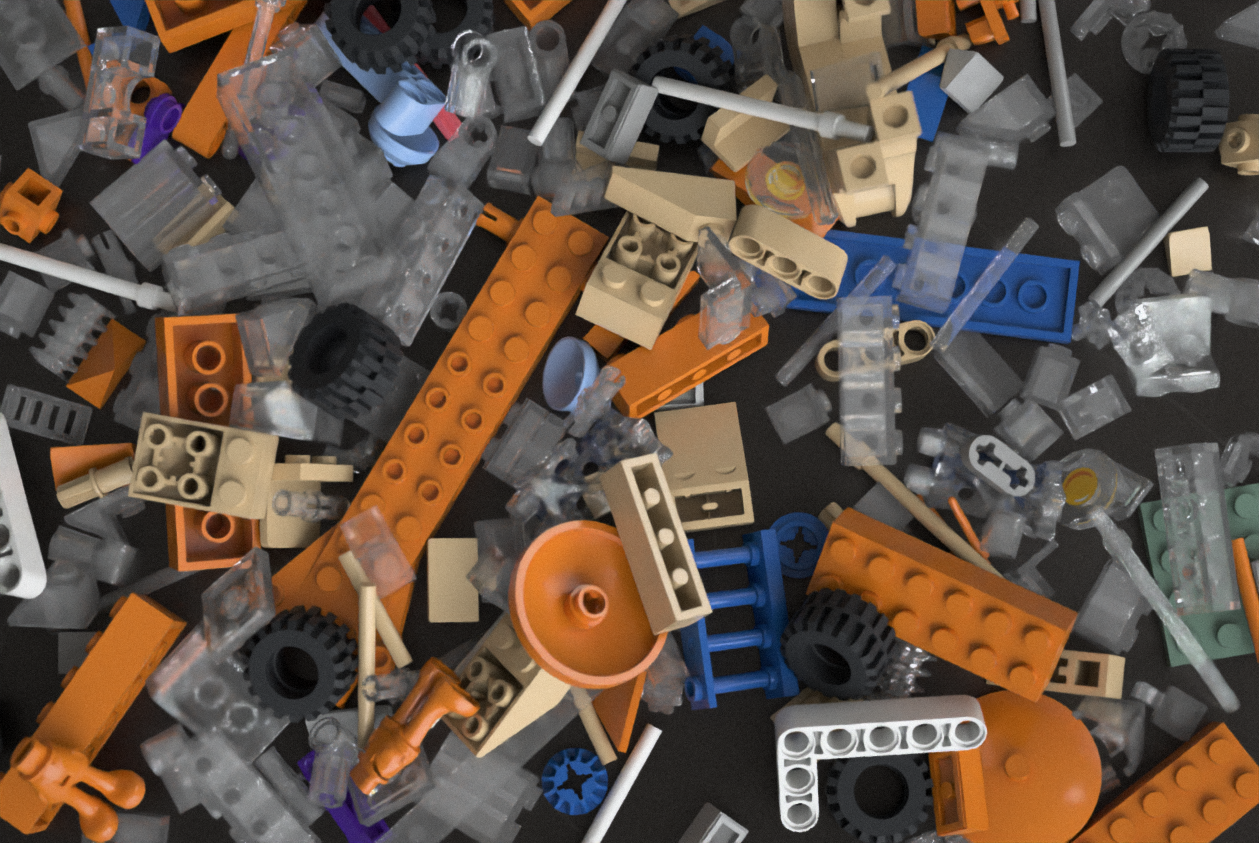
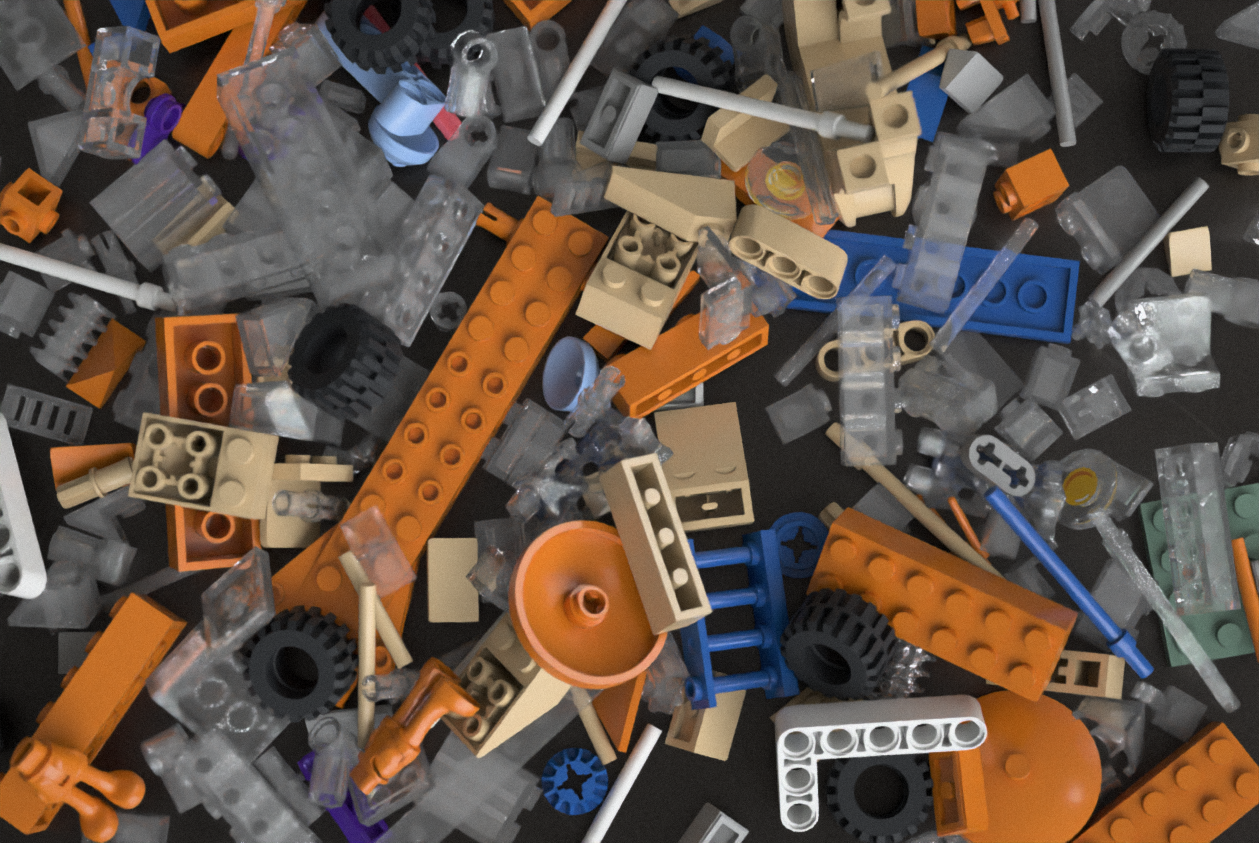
(687, 158): none -> clear slope
(708, 729): none -> tan panel
(948, 396): none -> clear brick
(1030, 185): none -> orange brick
(1118, 639): none -> blue bar

